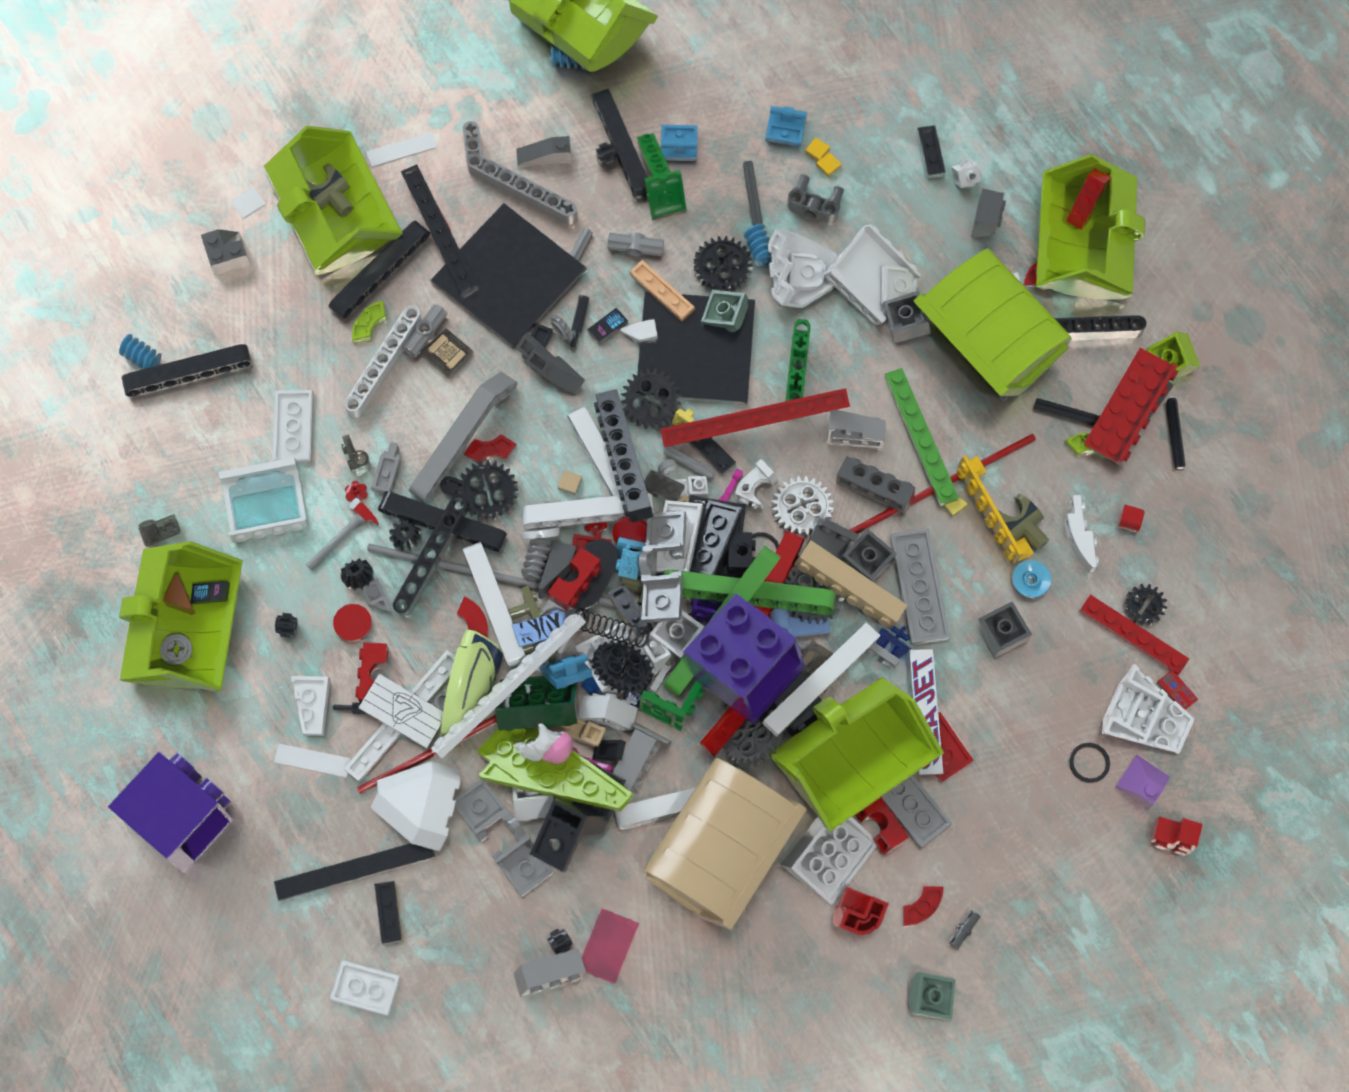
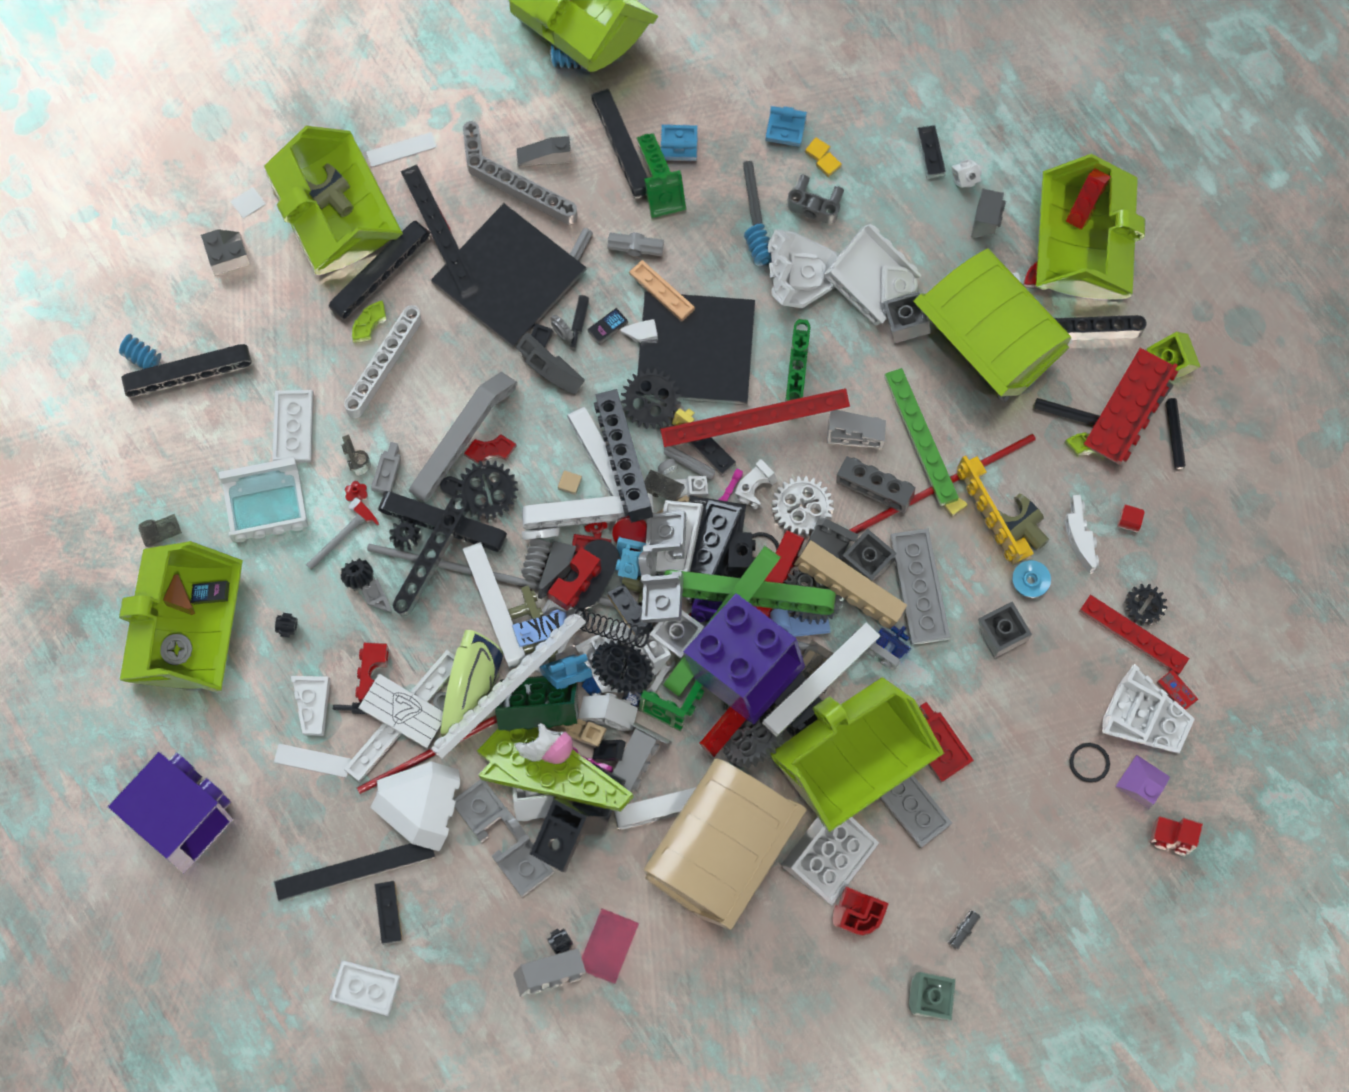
(352, 622): red tile -> none
(418, 339): light grey piece -> none
(446, 353): tile -> none
(473, 616): red tile -> none
(606, 154): black gear -> none
(726, 310): sand green slope -> none
(736, 273): black gear -> none
(891, 832): red arch -> none
(923, 907): red tile -> none
(926, 697): sticker -> none

